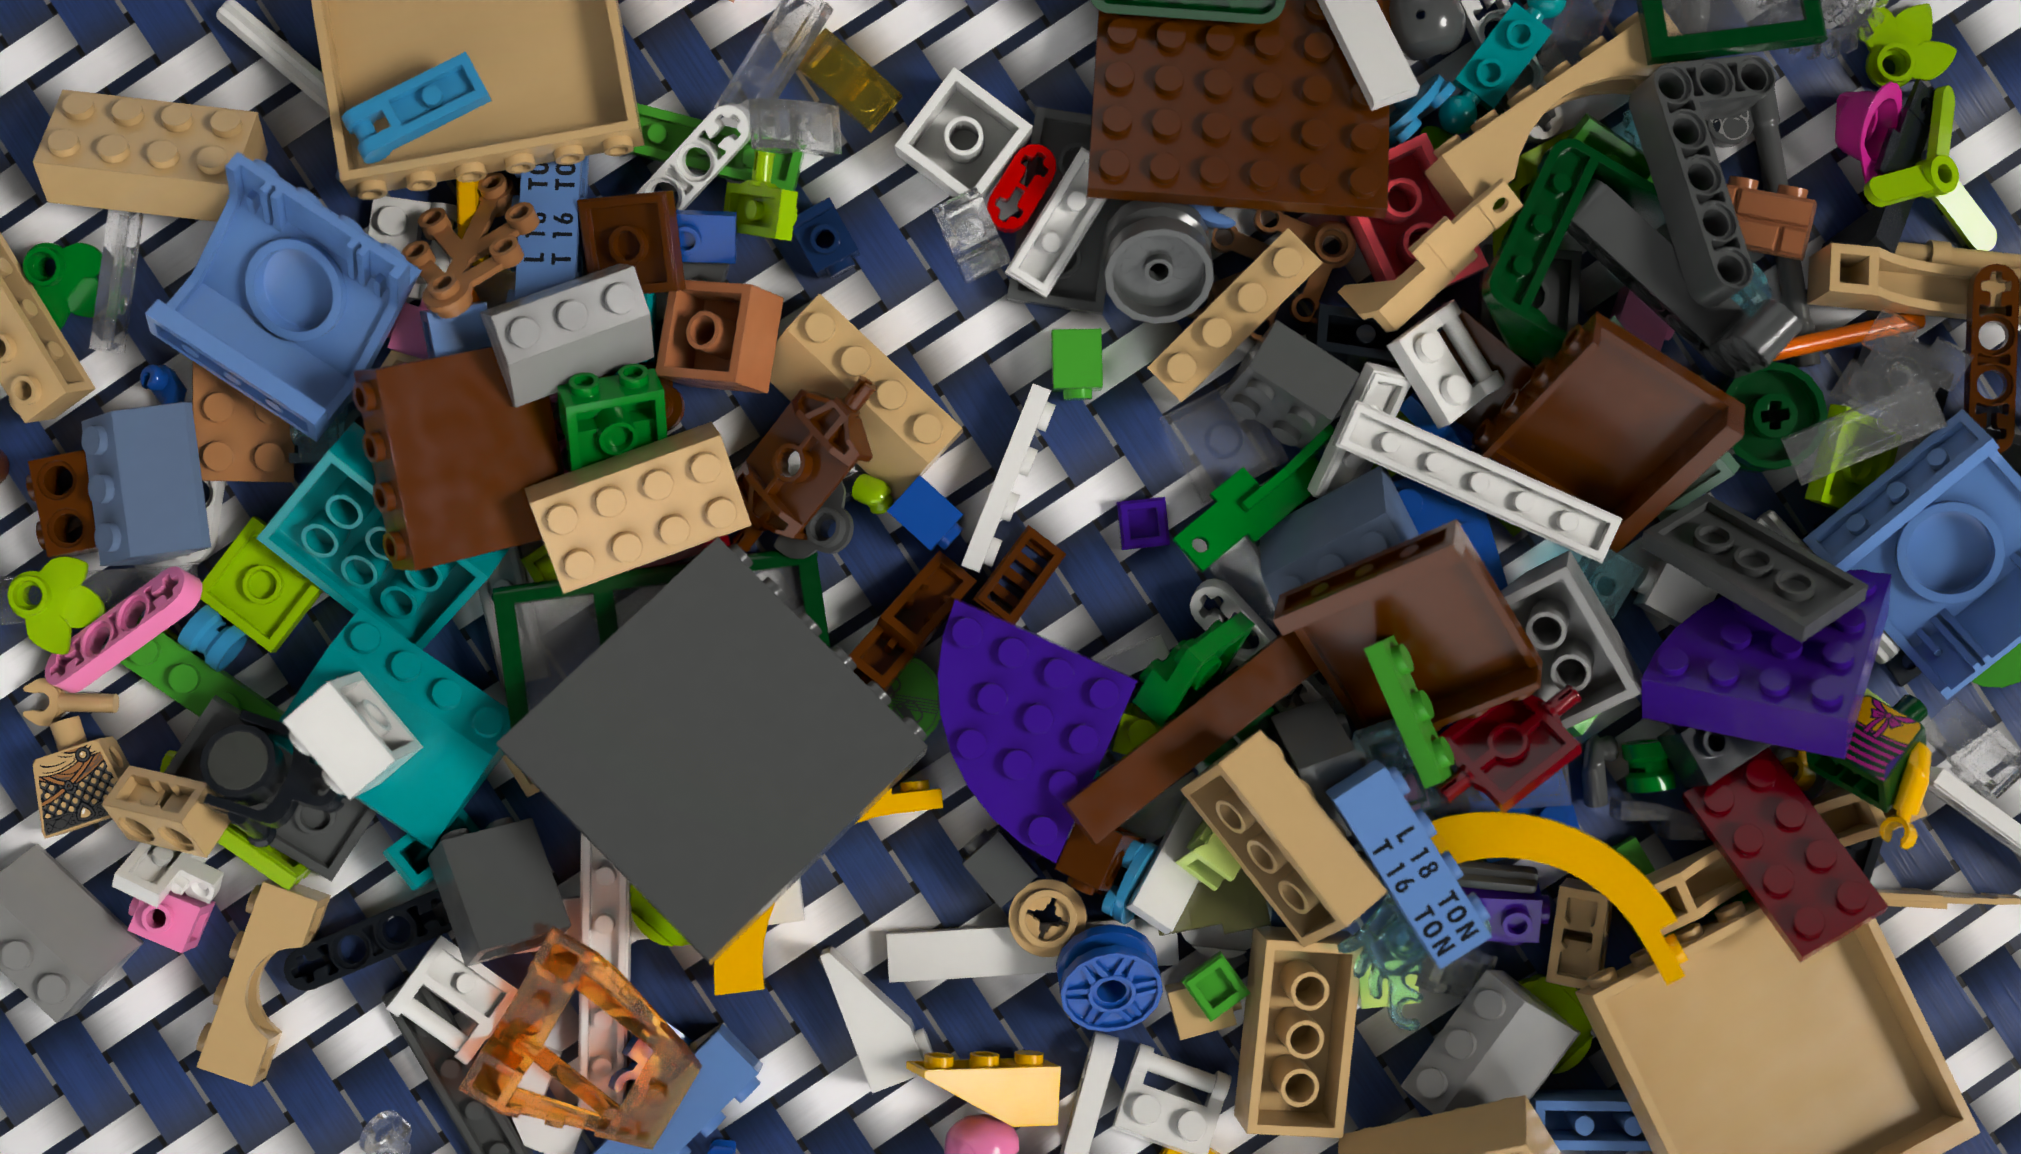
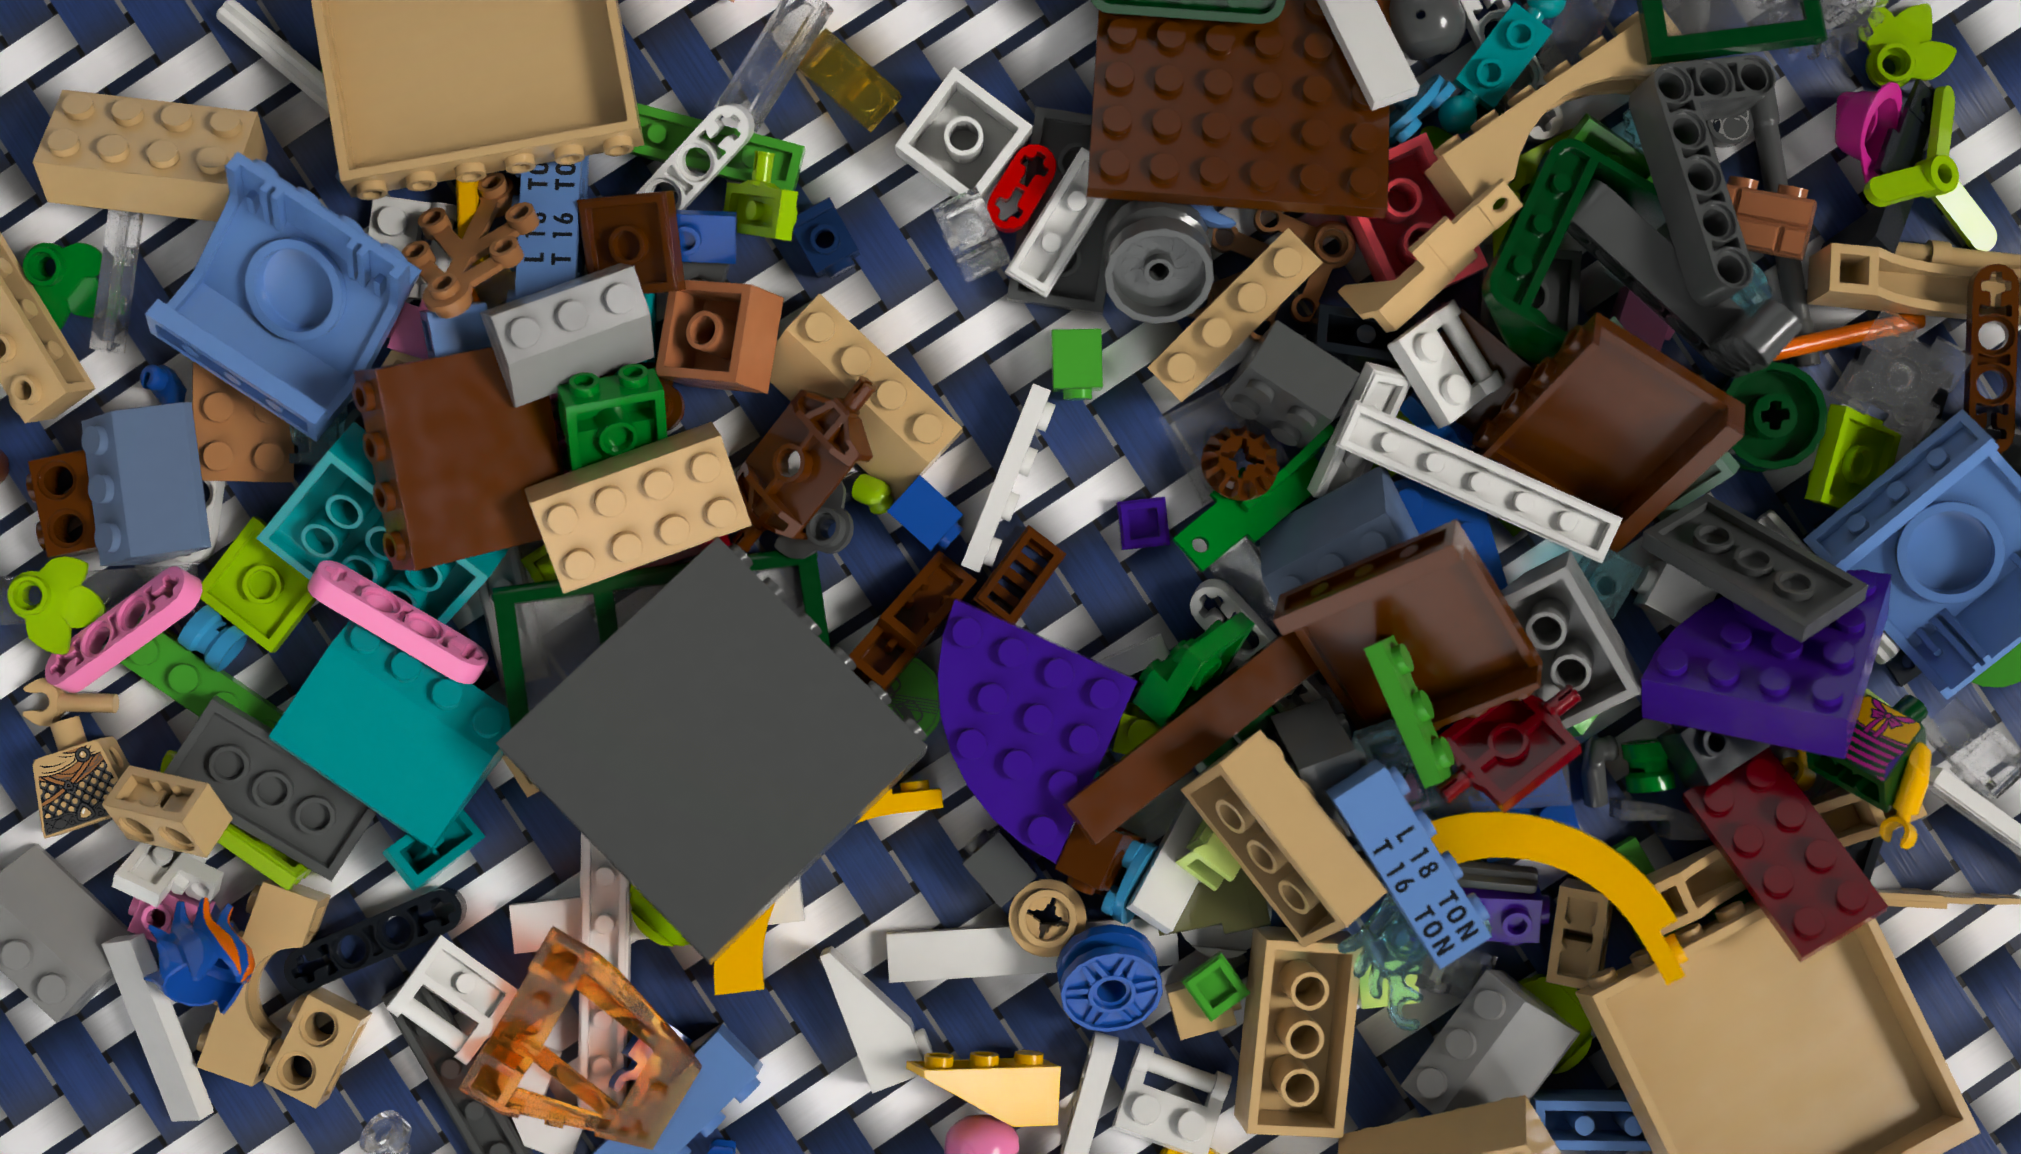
(158, 1029): none -> white tile
(202, 959): none -> blue hair
(250, 768): black piece -> none
(324, 1051): none -> tan brick
(351, 735): white brick -> none
(397, 622): none -> bright pink beam
(416, 107): dark azure plate -> none
(497, 889): dark grey brick -> none
(795, 126): clear slope -> none
(1222, 472): none -> reddish brown gear
(1864, 431): clear tile -> none

